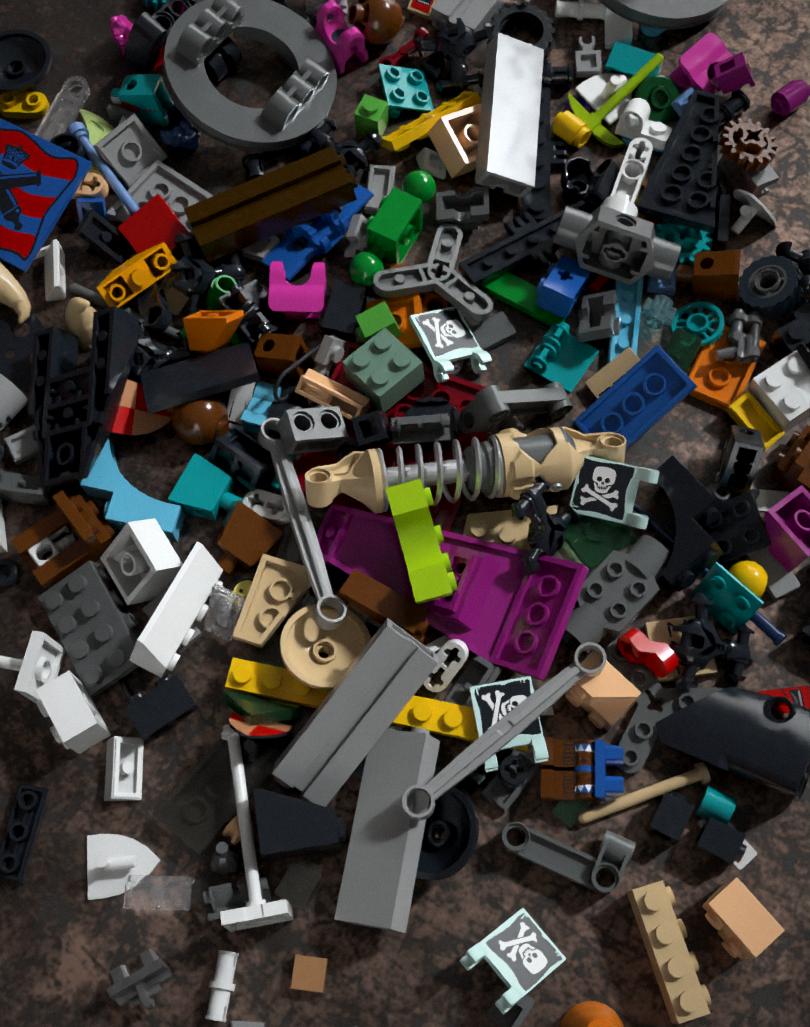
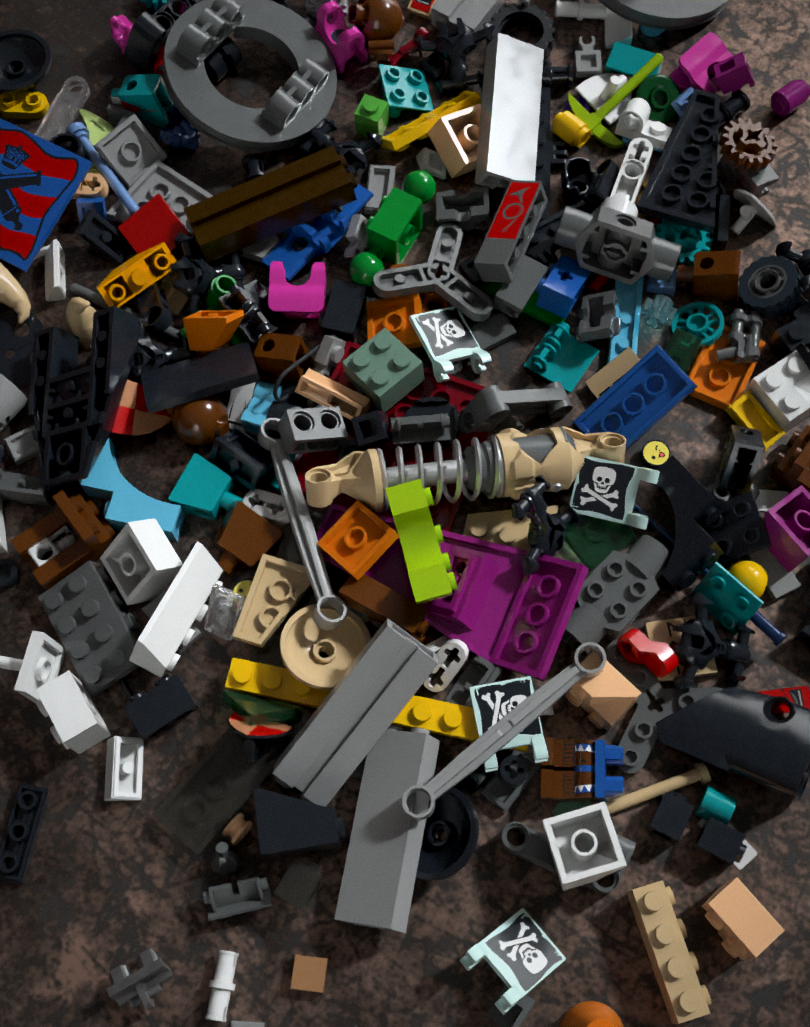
(111, 859): white shield -> none
(158, 892): clear panel -> none
(257, 911): white tile -> none
(357, 540): none -> orange tile
(375, 320): bright green brick -> none
(381, 50): none -> reddish brown plate
(511, 231): none -> dark grey brick
(514, 296): none -> dark grey hinge
(583, 845): none -> white slope
(654, 454): none -> light yellow tile

